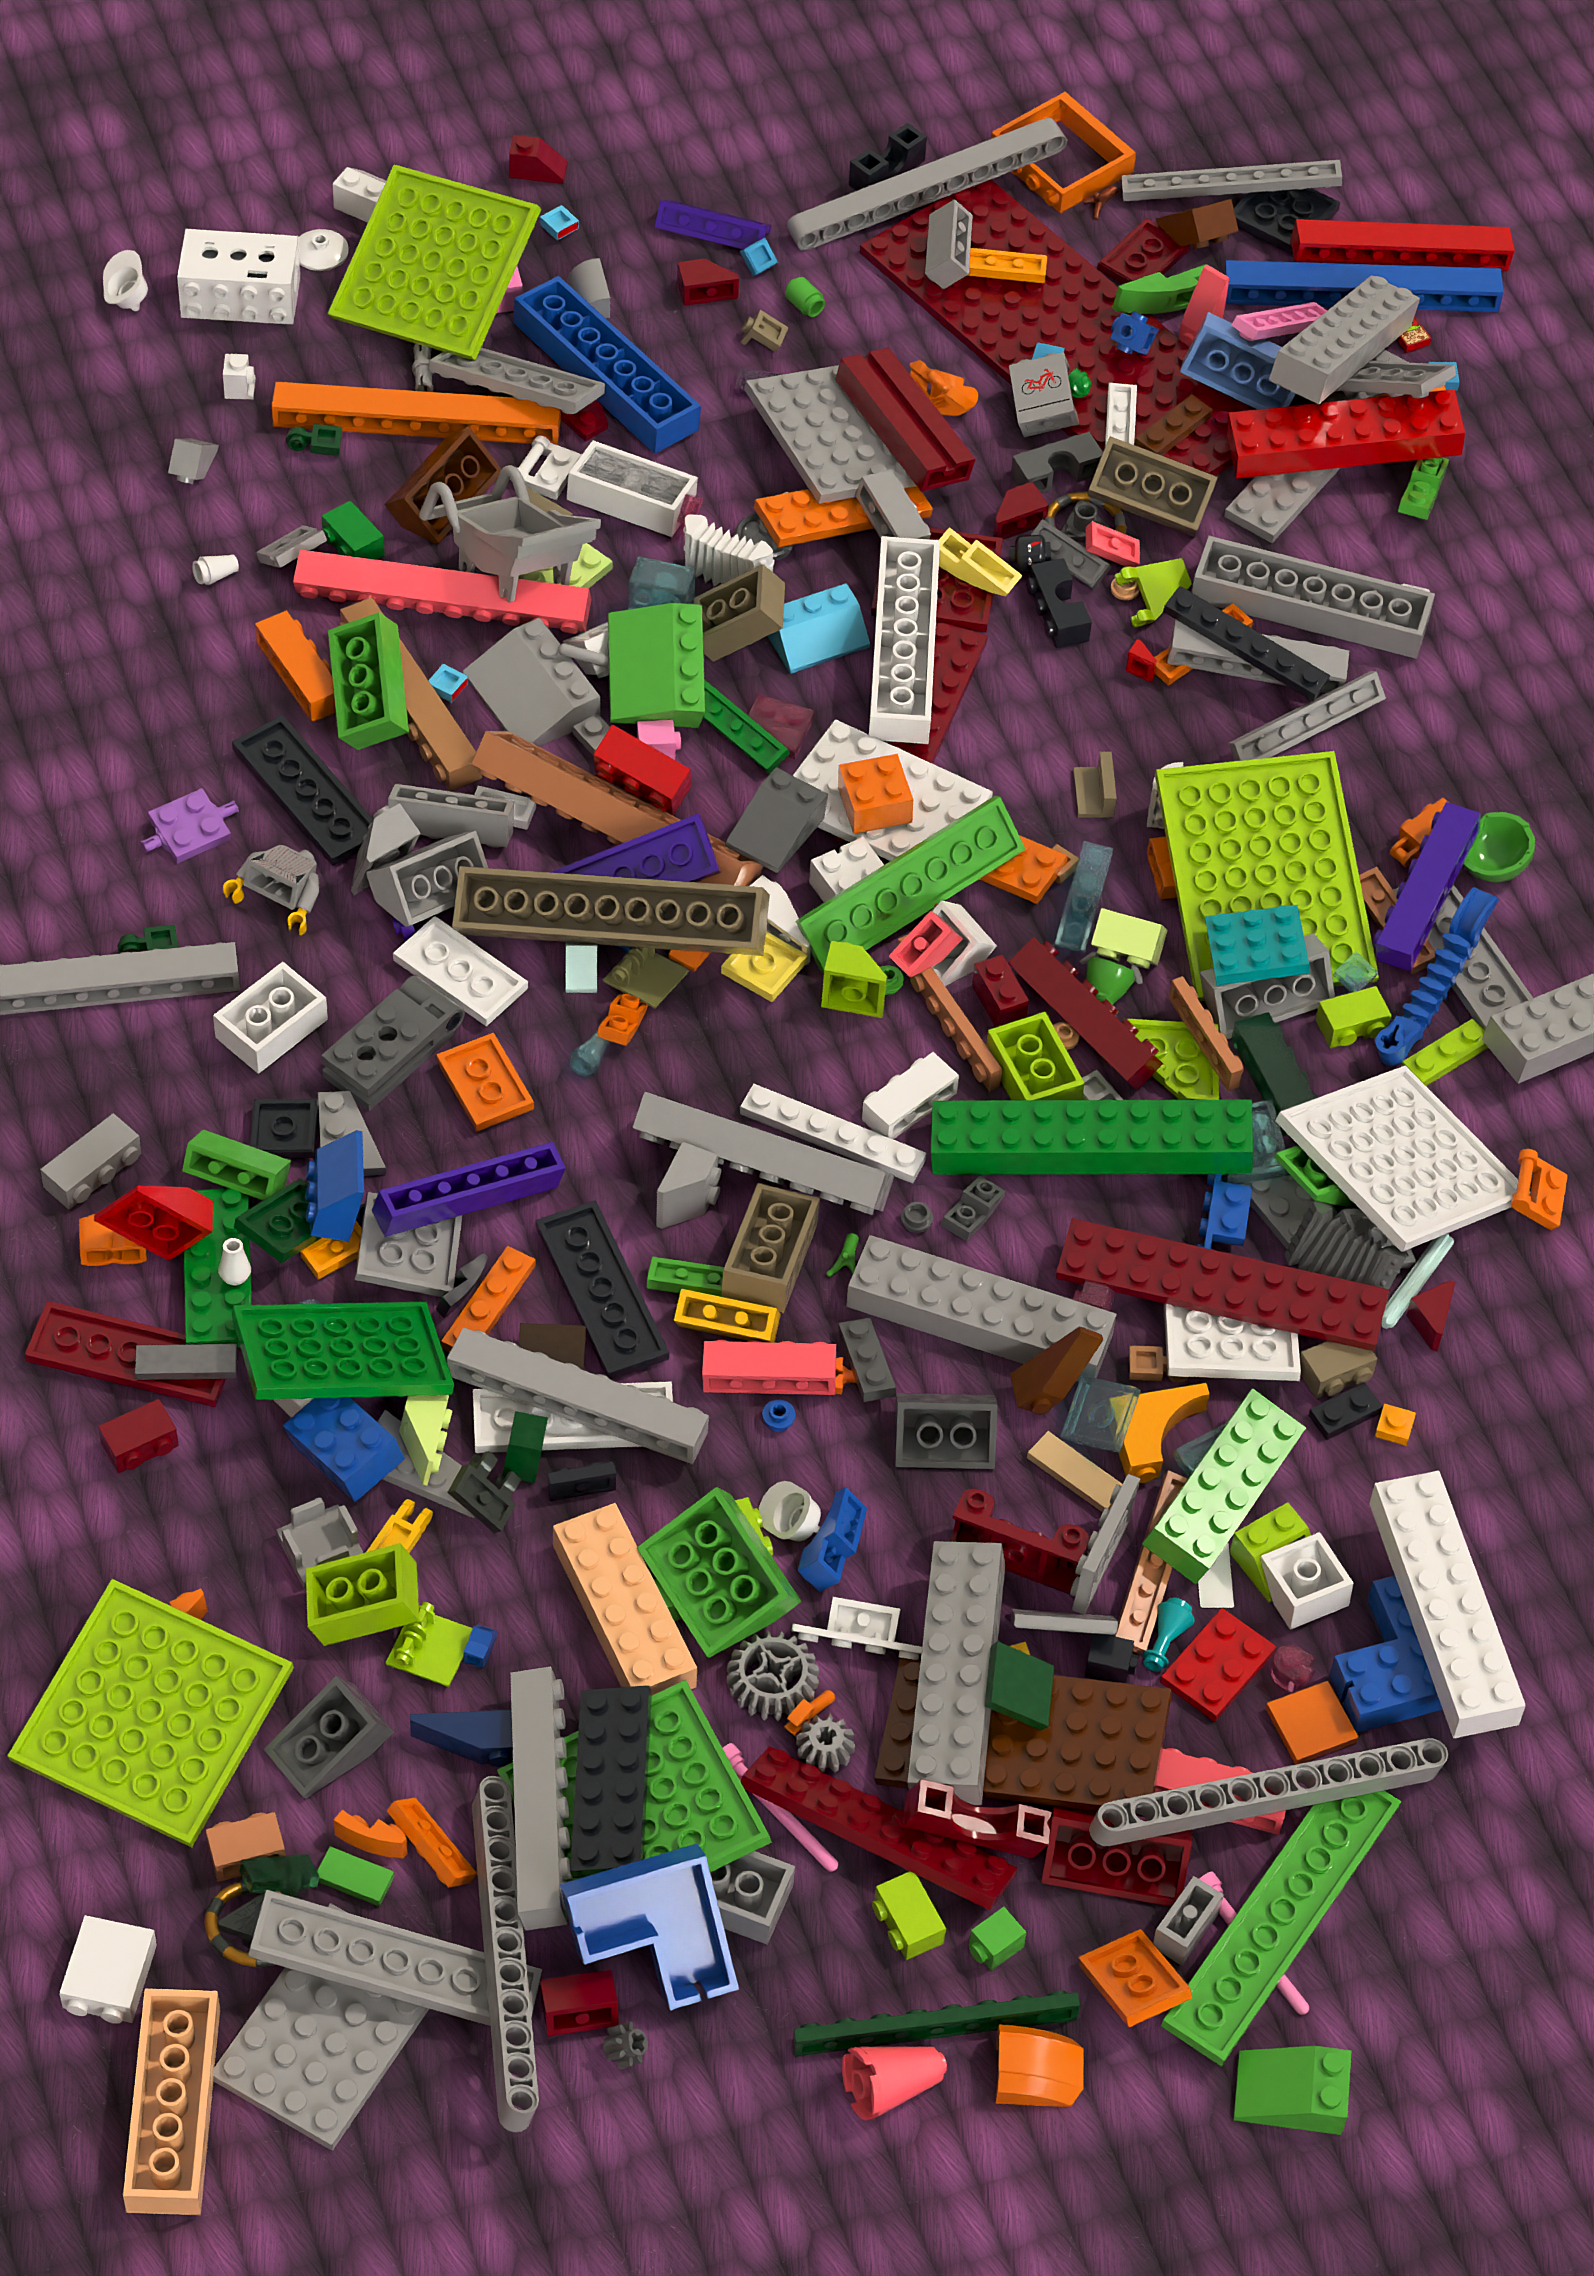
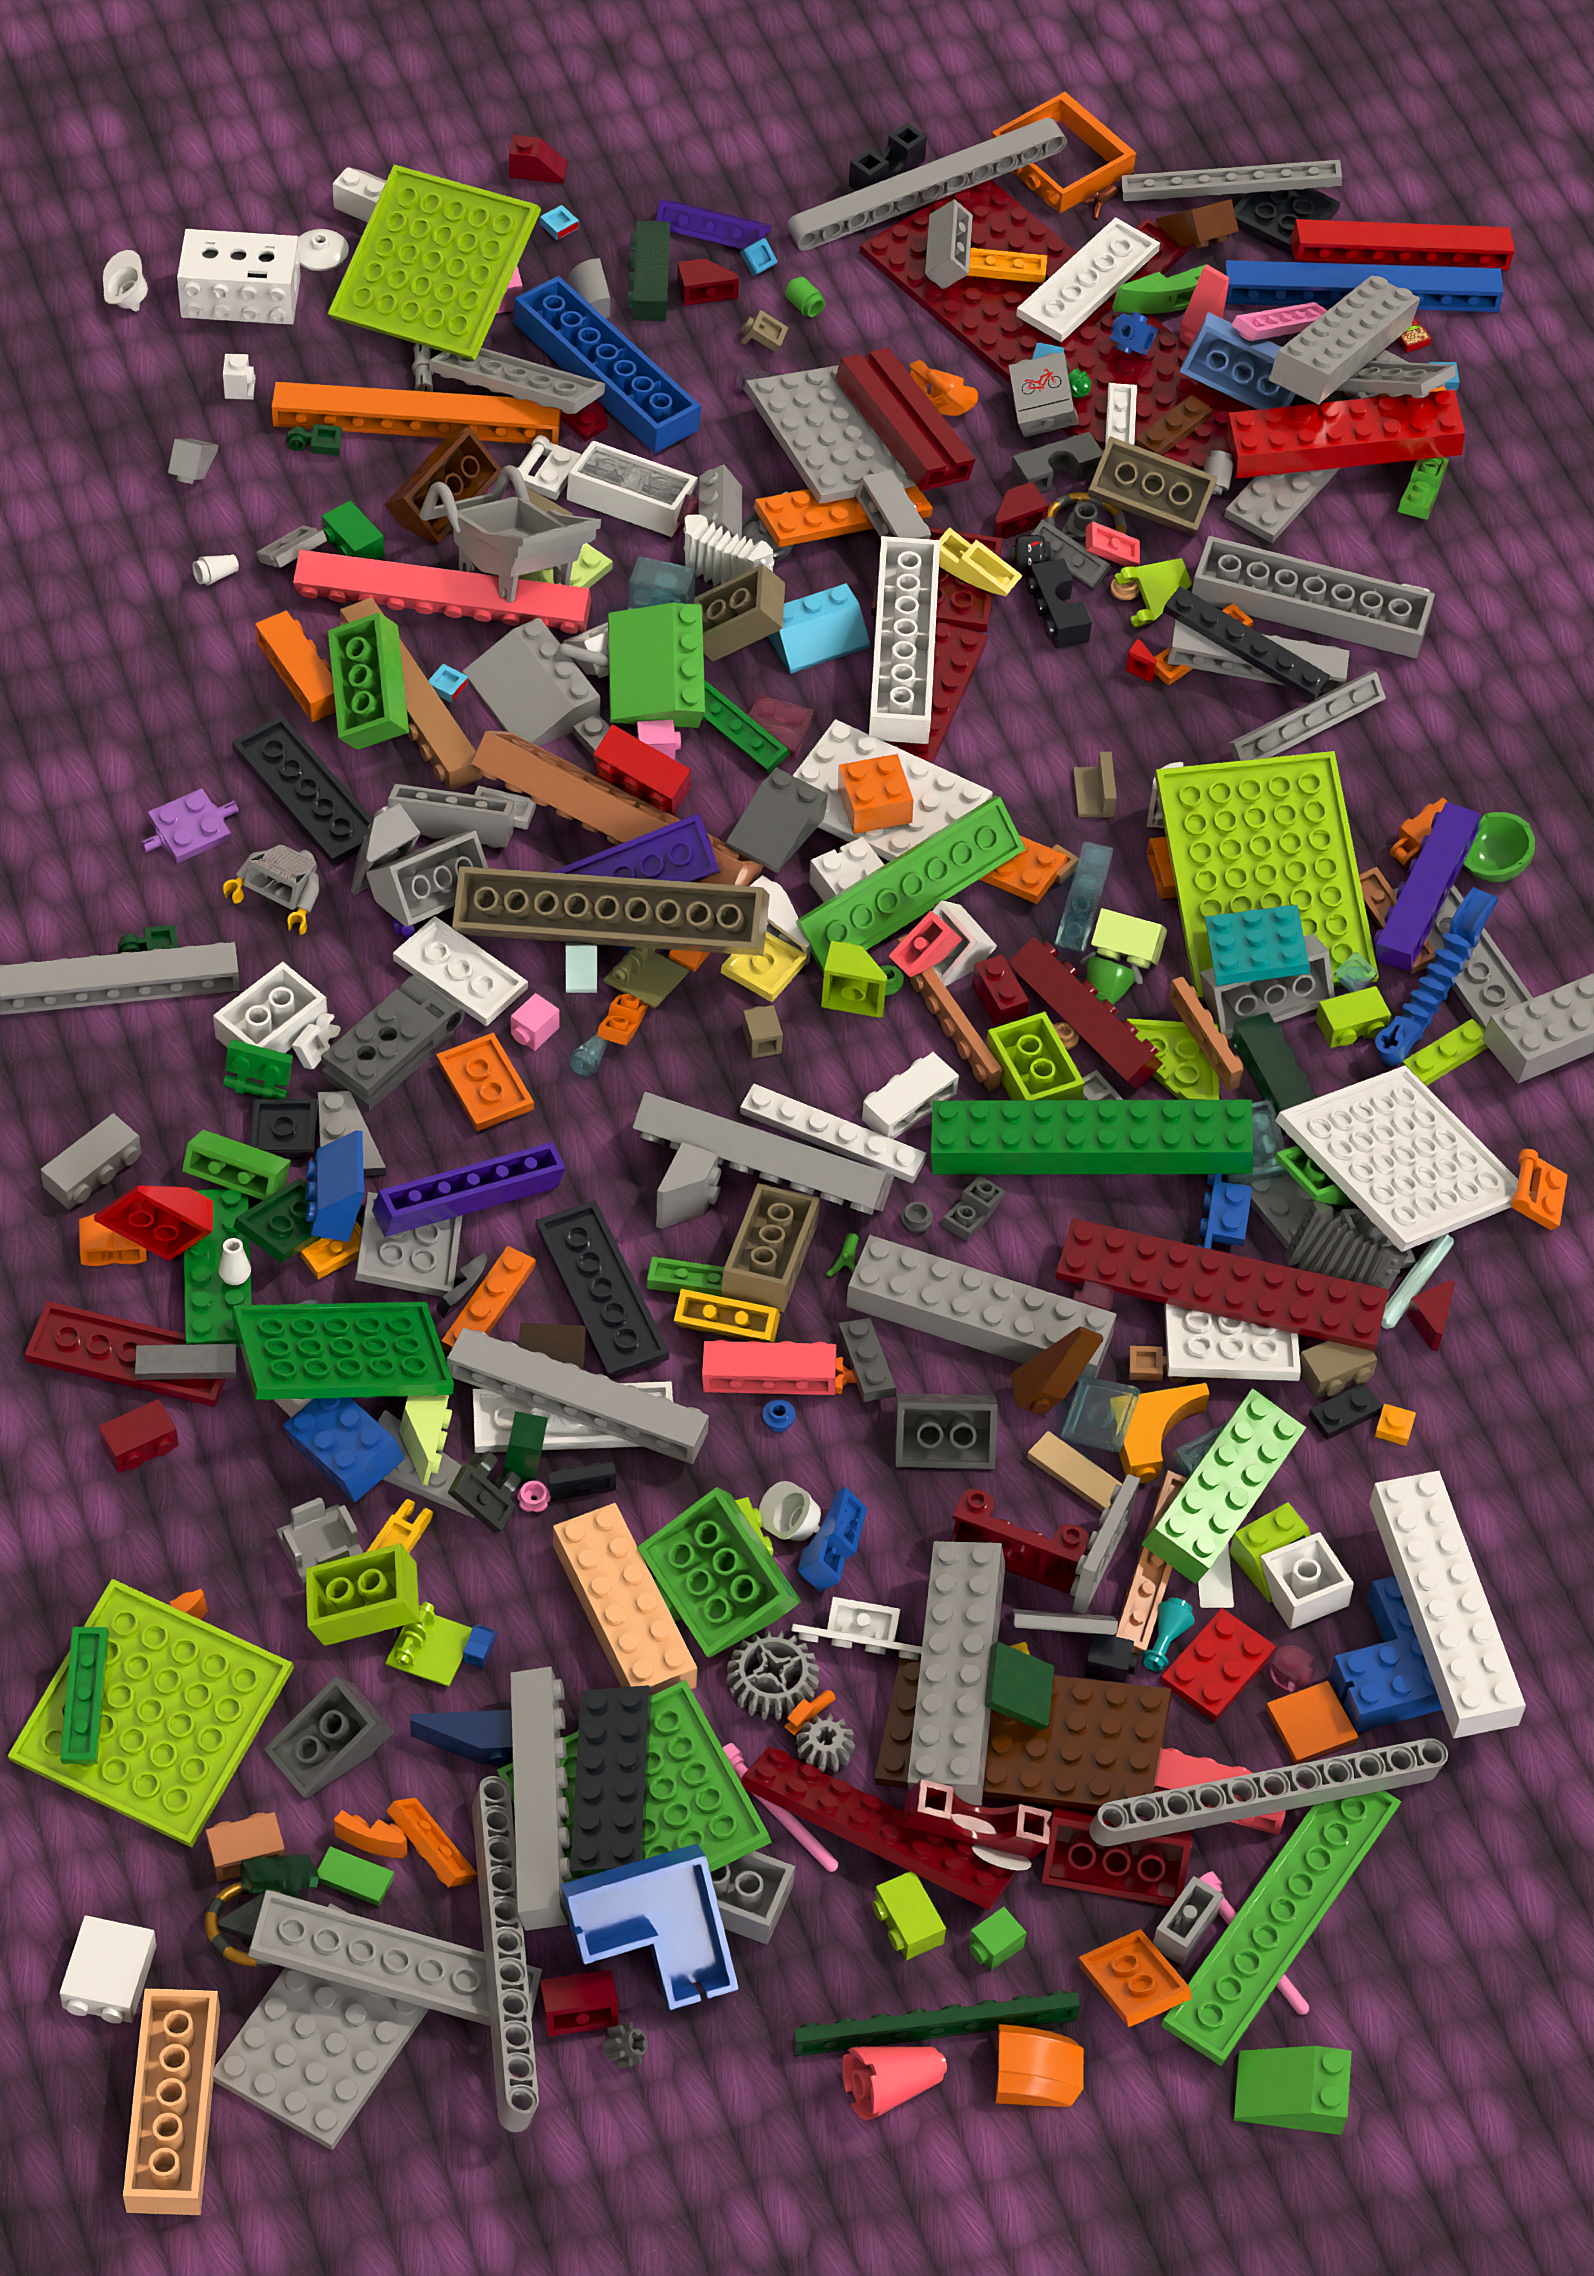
(84, 1695): none -> green plate
(260, 1064): none -> green plate
(314, 1039): none -> white plate
(533, 1489): none -> bright pink plate
(534, 1022): none -> bright pink brick
(651, 271): none -> clear green brick
(721, 500): none -> light grey brick
(762, 1031): none -> dark tan brick
(1002, 1859): none -> white sticker
(1088, 279): none -> white plate
(1221, 466): none -> light grey brick

